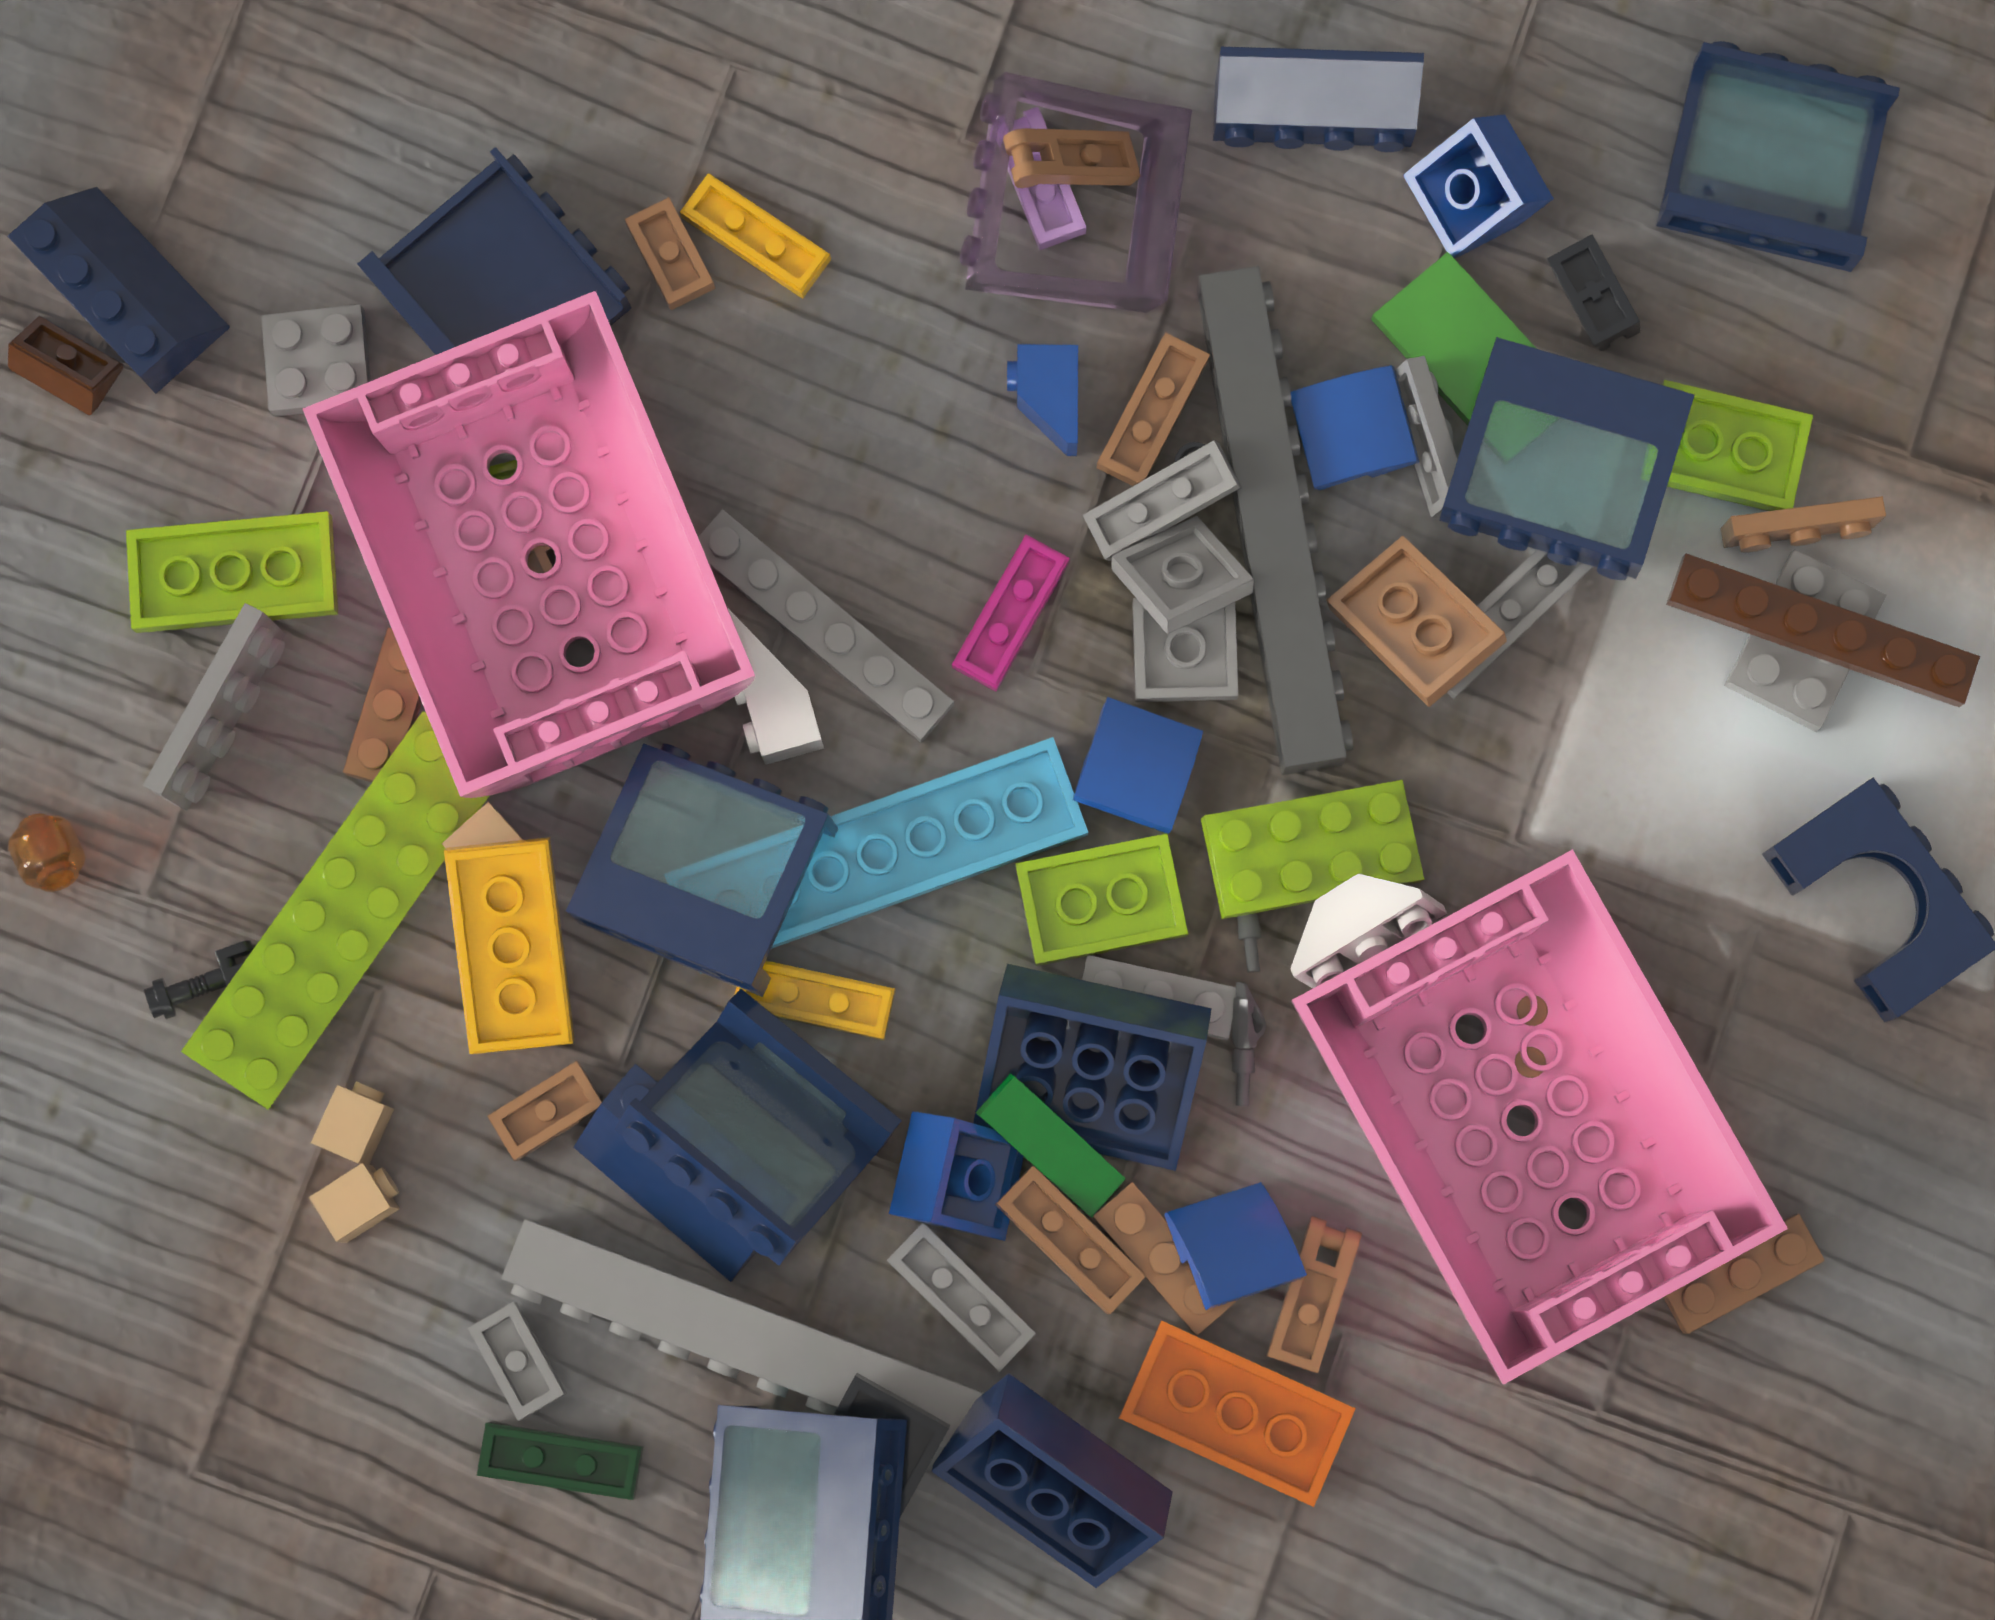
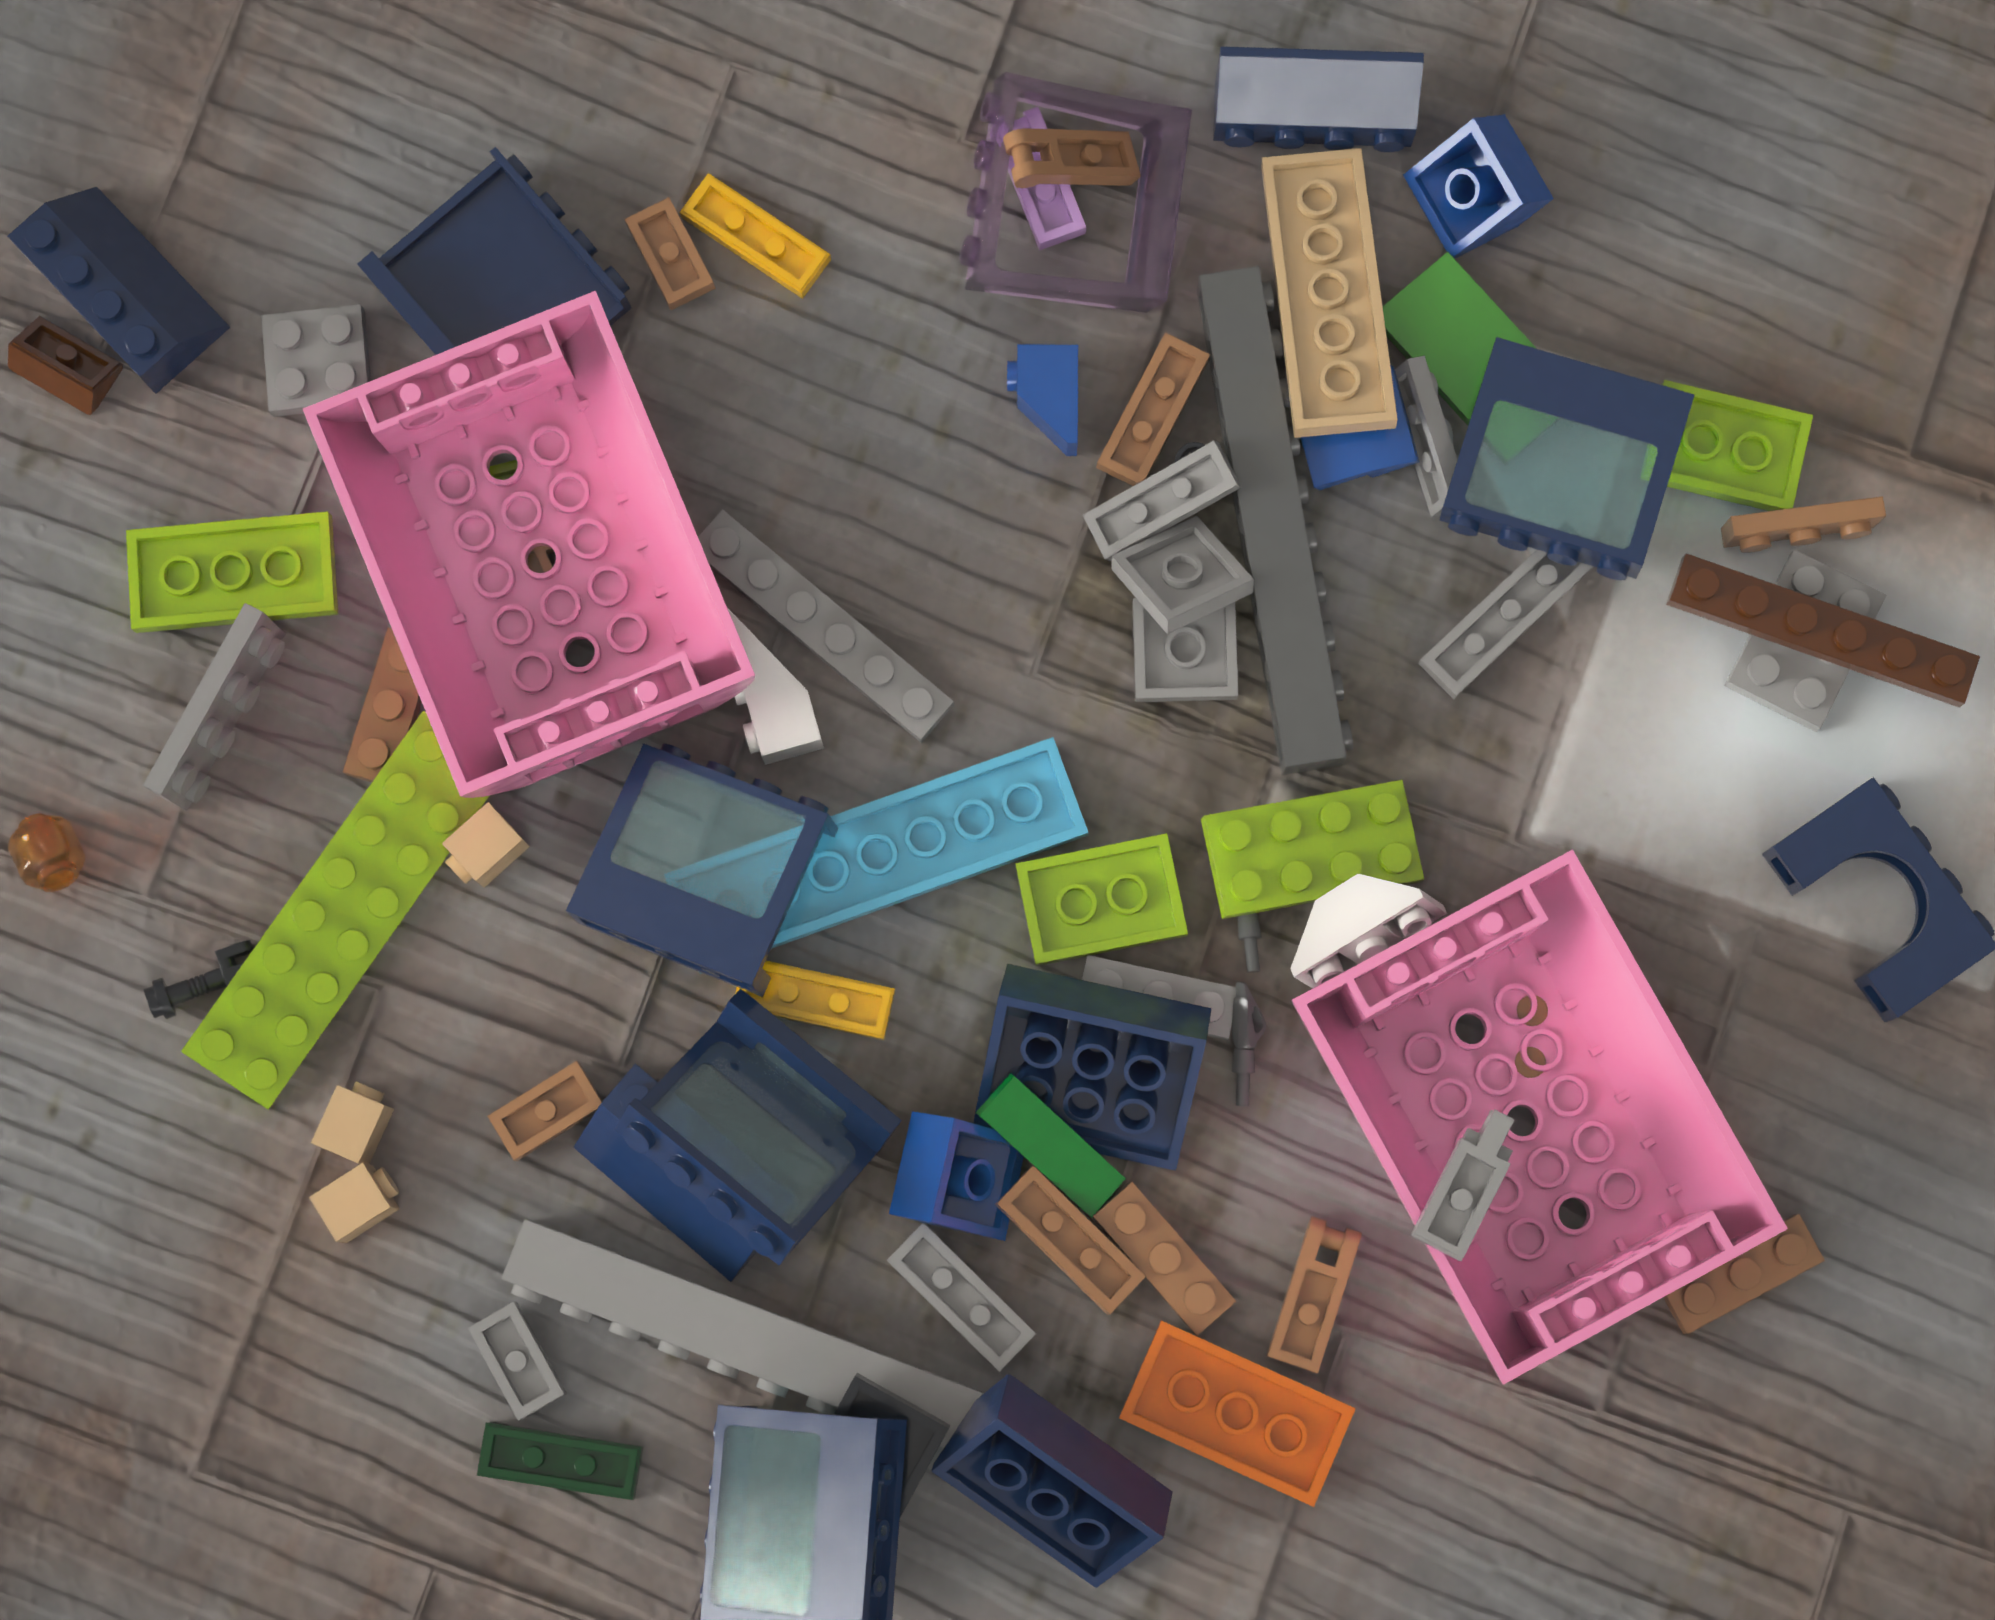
(509, 945): yellow tile -> none
(1010, 613): dark pink tile -> none
(1138, 765): blue slope -> none
(1235, 1245): blue slope -> none
(1328, 293): none -> tan plate
(1416, 621): medium nougat plate -> none
(1466, 1188): none -> light grey hinge
(1594, 293): black hinge -> none
(1776, 155): clear light blue panel -> none

